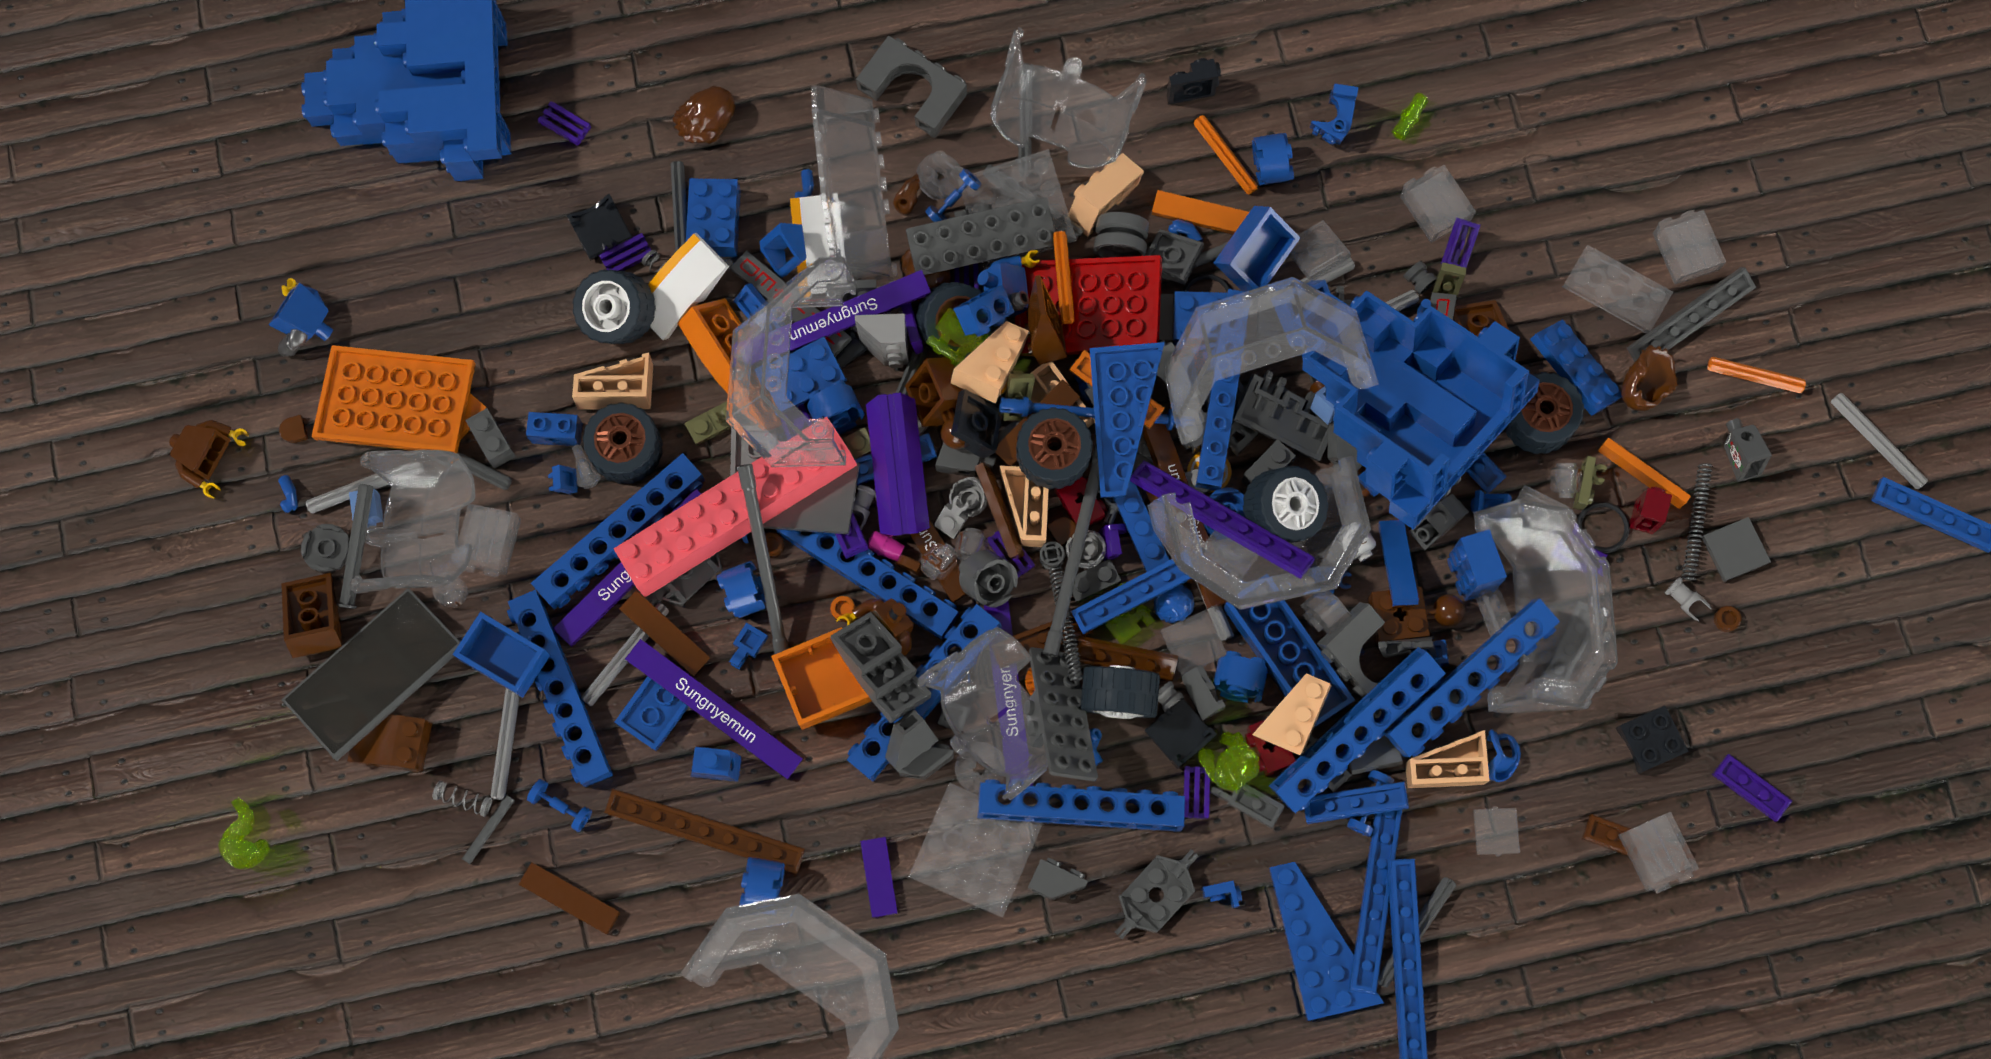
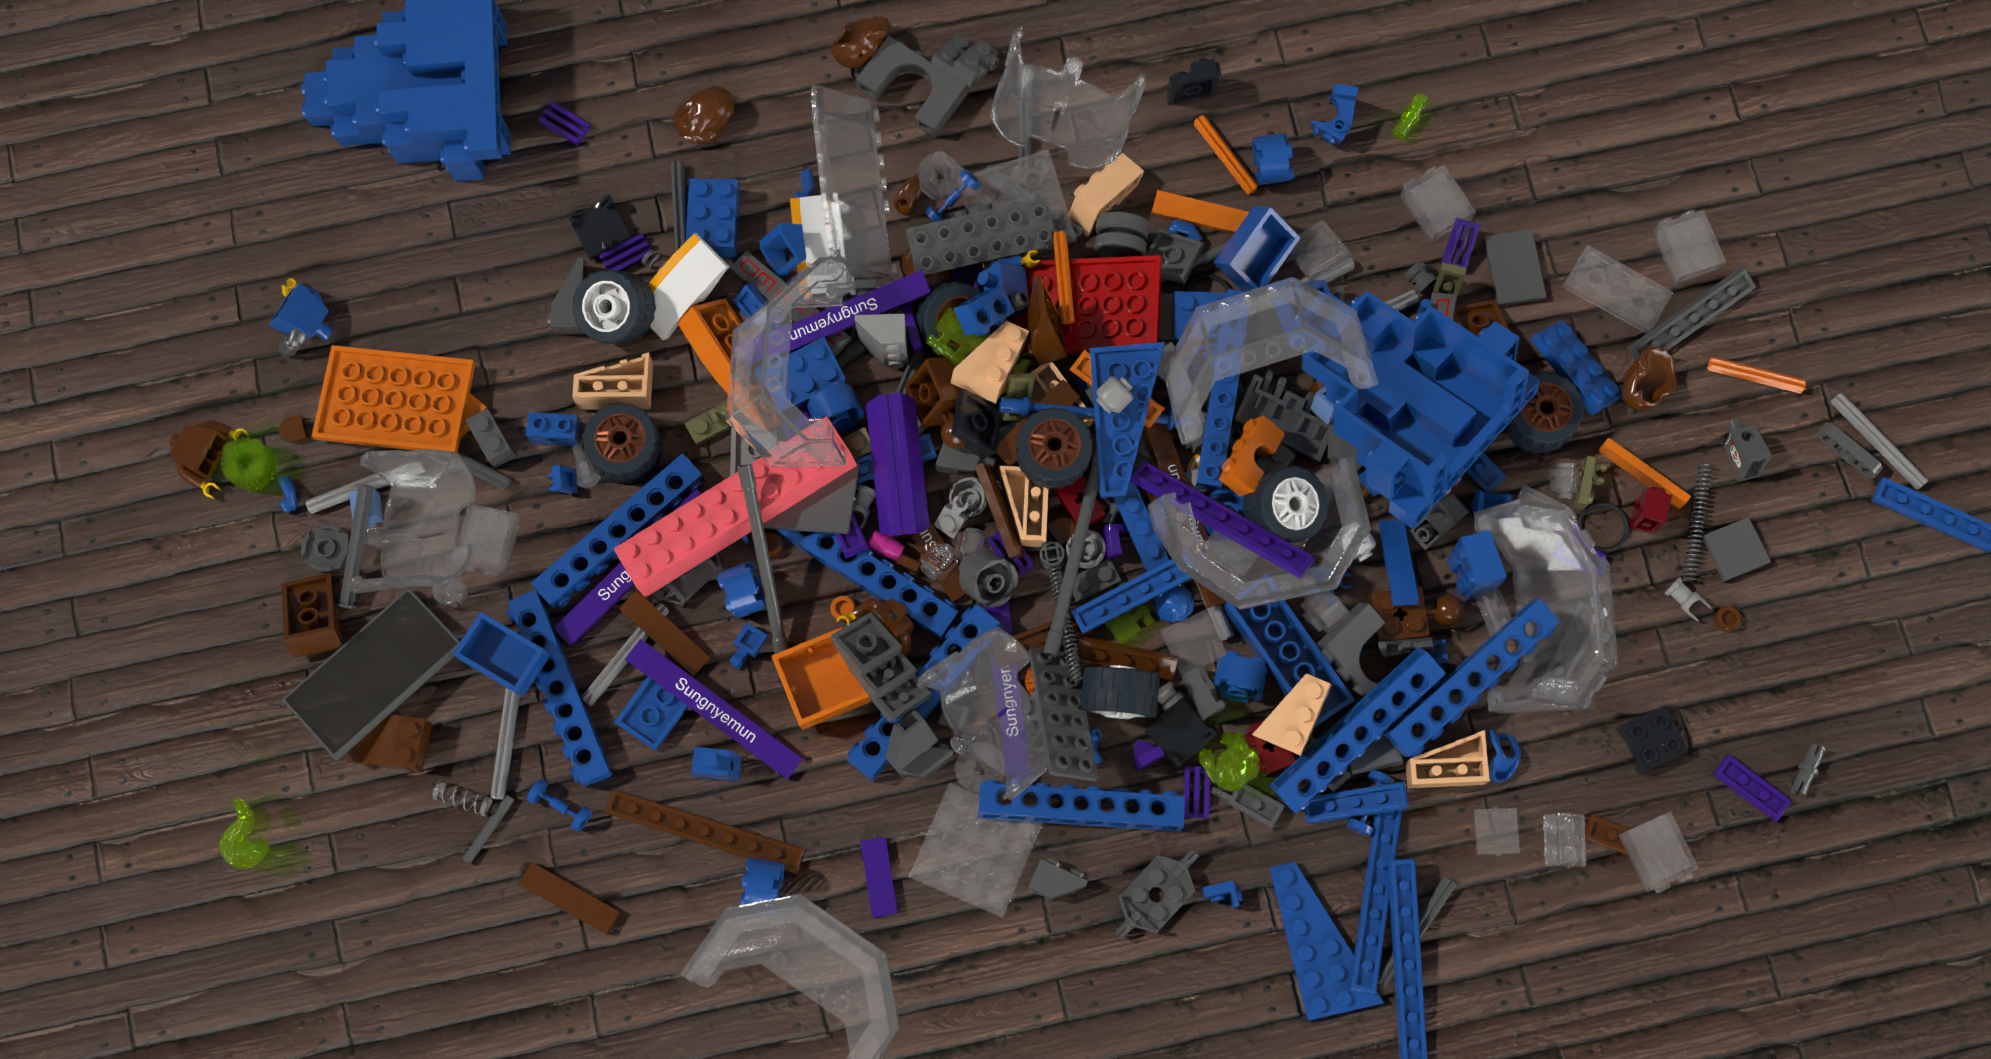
(239, 455): none -> clear neon green brick
(561, 315): none -> dark grey slope
(860, 41): none -> reddish brown piece
(966, 60): none -> dark grey plate
(1114, 394): none -> light grey head
(1145, 754): none -> dark purple tile
(1240, 470): none -> orange arch
(1514, 267): none -> dark grey tile
(1564, 840): none -> clear bracket
(1808, 769): none -> dark grey pin
(1849, 450): none -> dark grey beam

